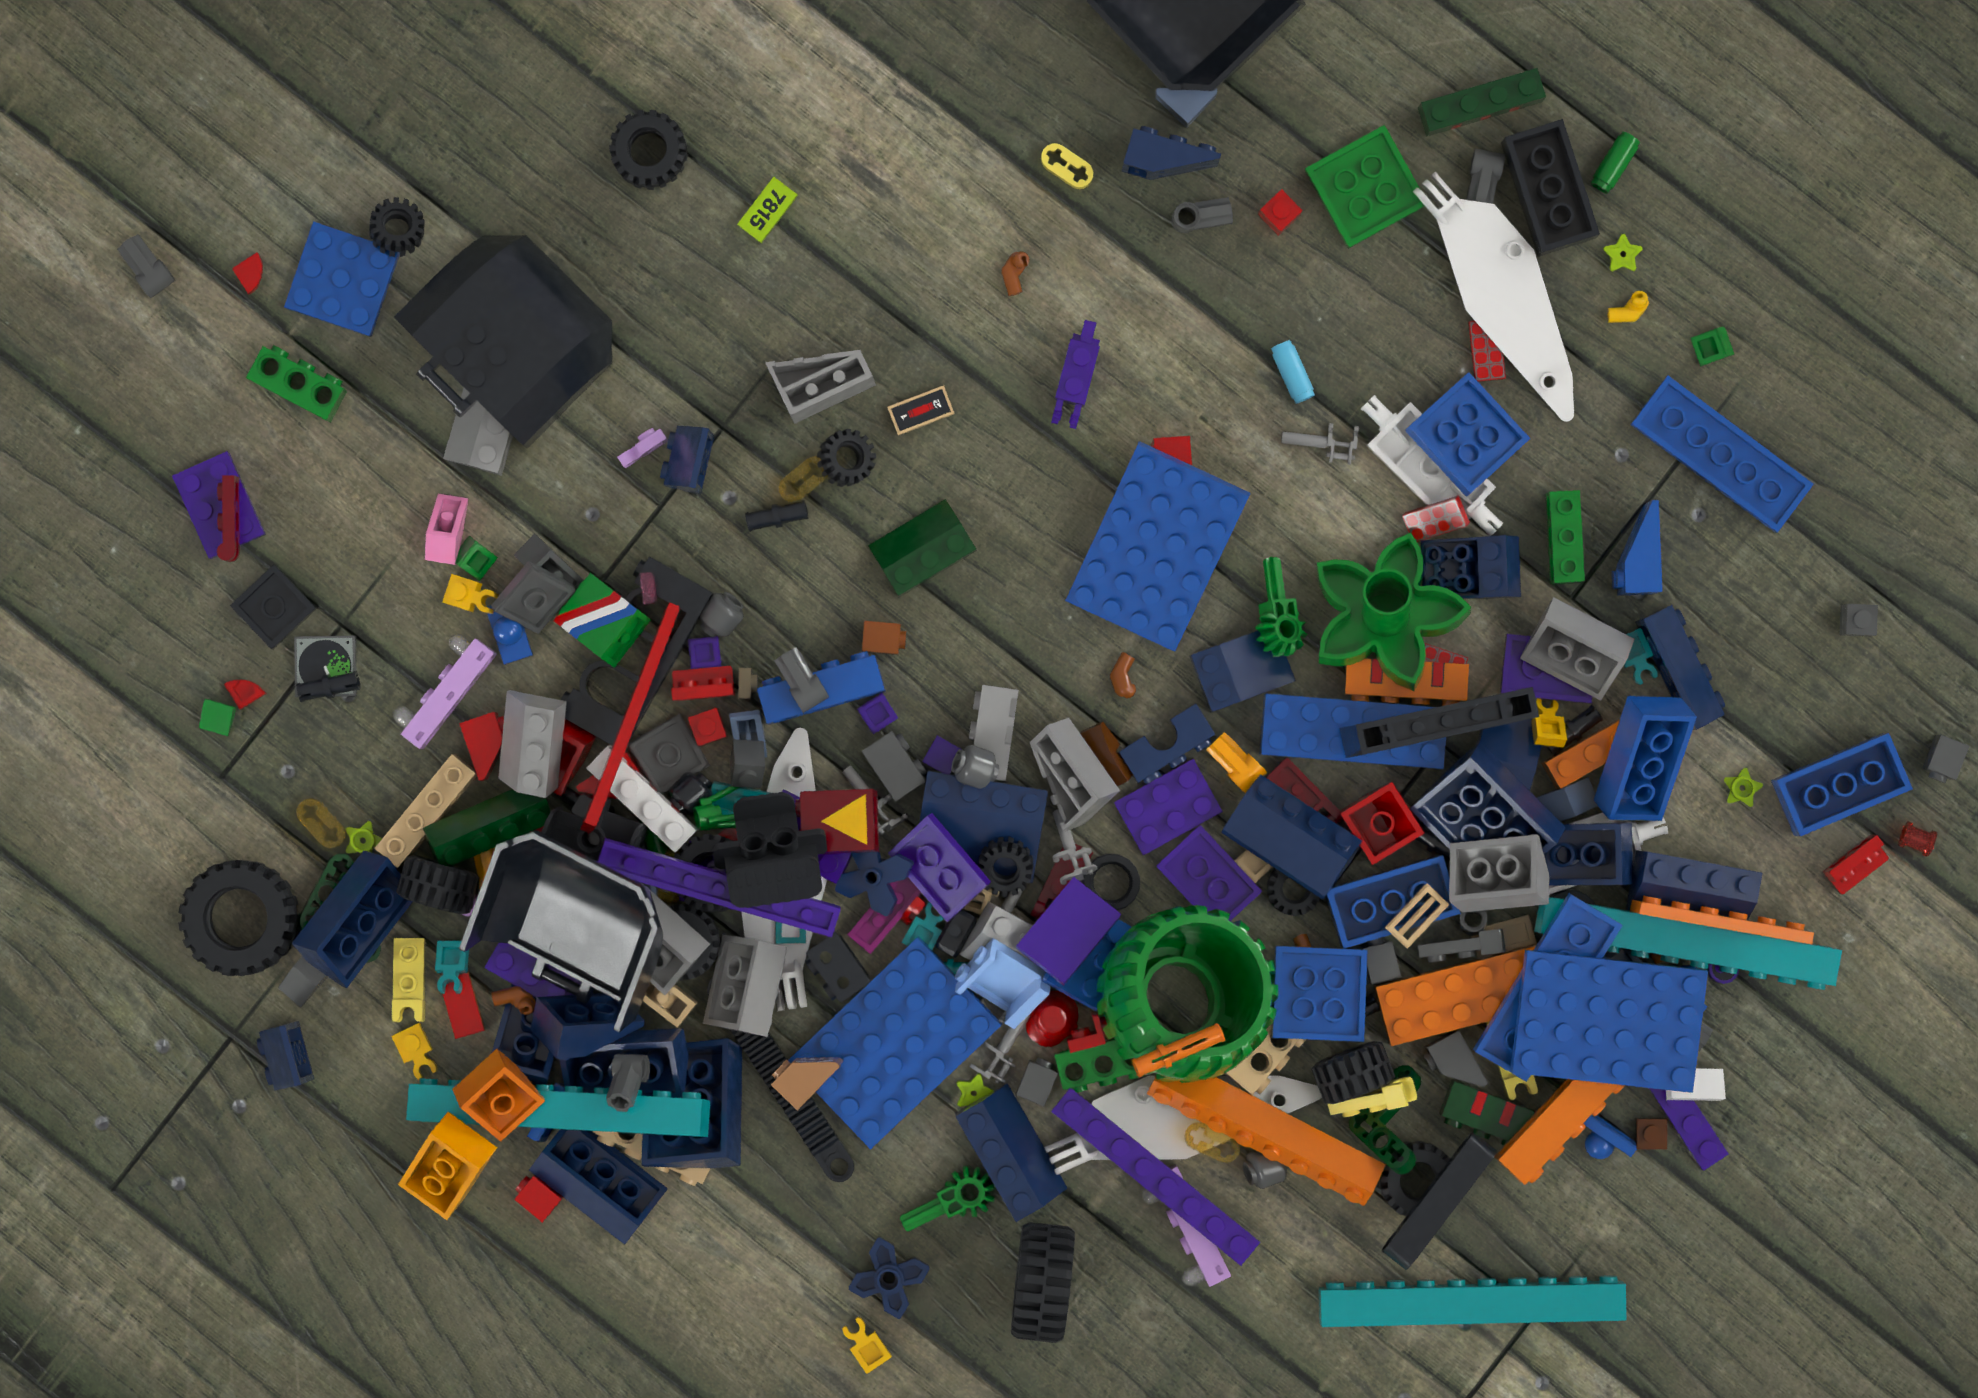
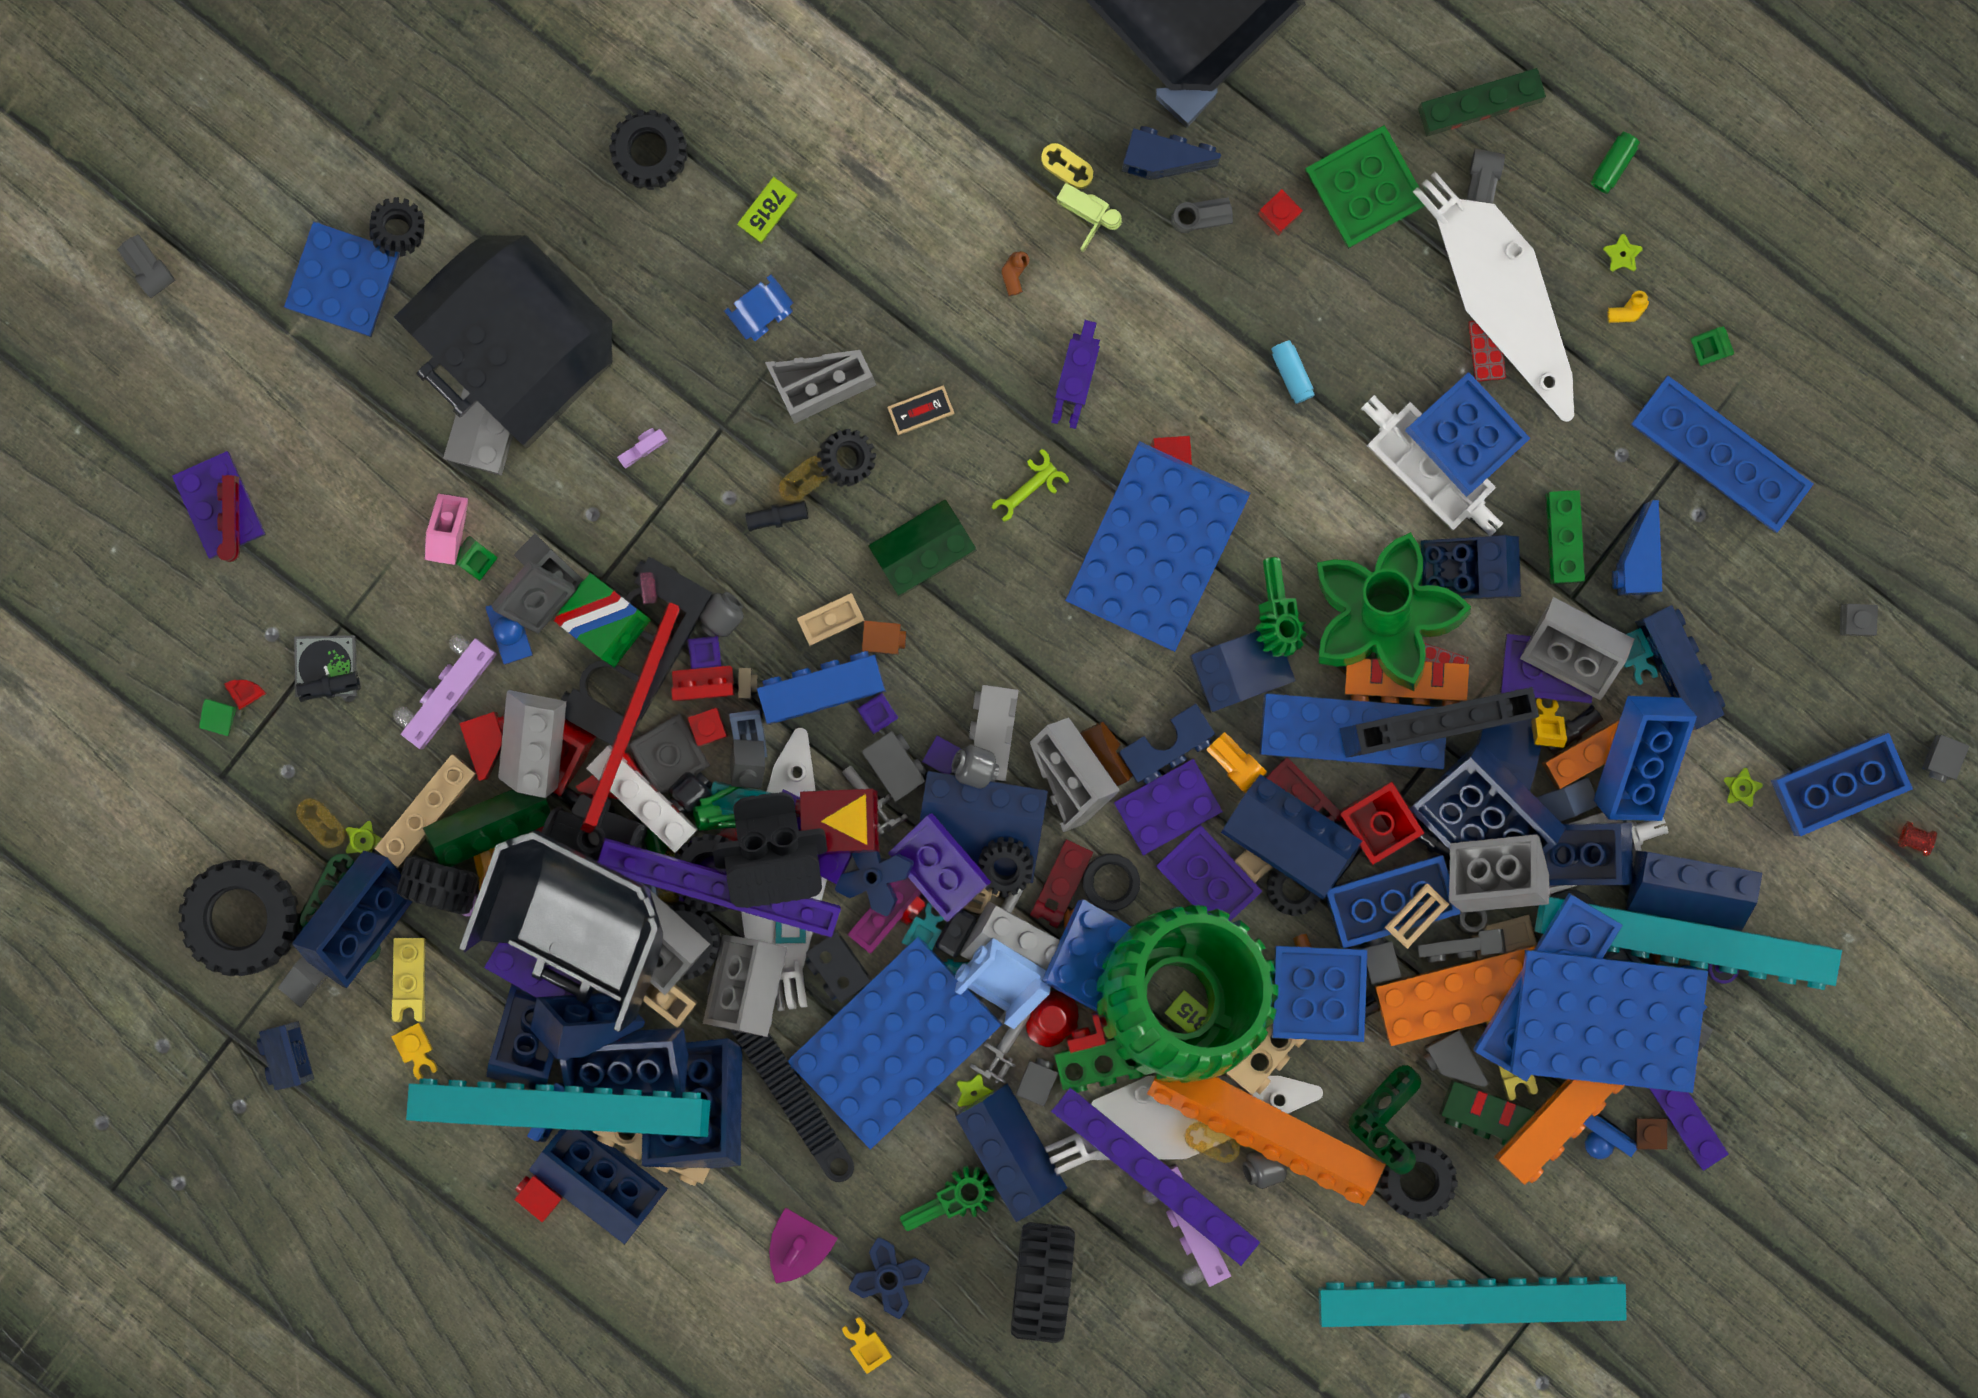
(250, 272): red tile -> none
(273, 607): black plate -> none
(281, 382): green brick -> none
(447, 1165): light orange brick -> none
(450, 962): teal plate -> none
(463, 1008): red tile -> none
(467, 594): yellow plate -> none
(497, 1095): orange slope -> none
(516, 996): dark orange arm -> none
(627, 1074): dark grey piece -> none
(688, 458): dark blue slope -> none
(759, 308): none -> blue brick
(797, 1247): none -> magenta shield
(803, 1077): medium nougat slope -> none
(804, 686): dark grey piece -> none
(830, 619): none -> tan plate
(1046, 472): none -> lime bar
(1068, 931): dark purple tile -> none
(1071, 853): light grey piece -> none
(1089, 208): none -> yellowish green piece
(1120, 677): dark orange arm -> none
(1144, 1064): orange pin -> none
(1187, 1012): none -> lime tile
(1322, 442): light grey piece -> none
(1353, 1072): black tyre -> none
(1390, 1096): light yellow plate -> none
(1436, 518): red tile -> none
(1439, 1200): black beam -> none
(1550, 187): black brick -> none
(1707, 1086): white tile -> none
(1709, 917): orange plate -> none
(1856, 864): red bracket -> none

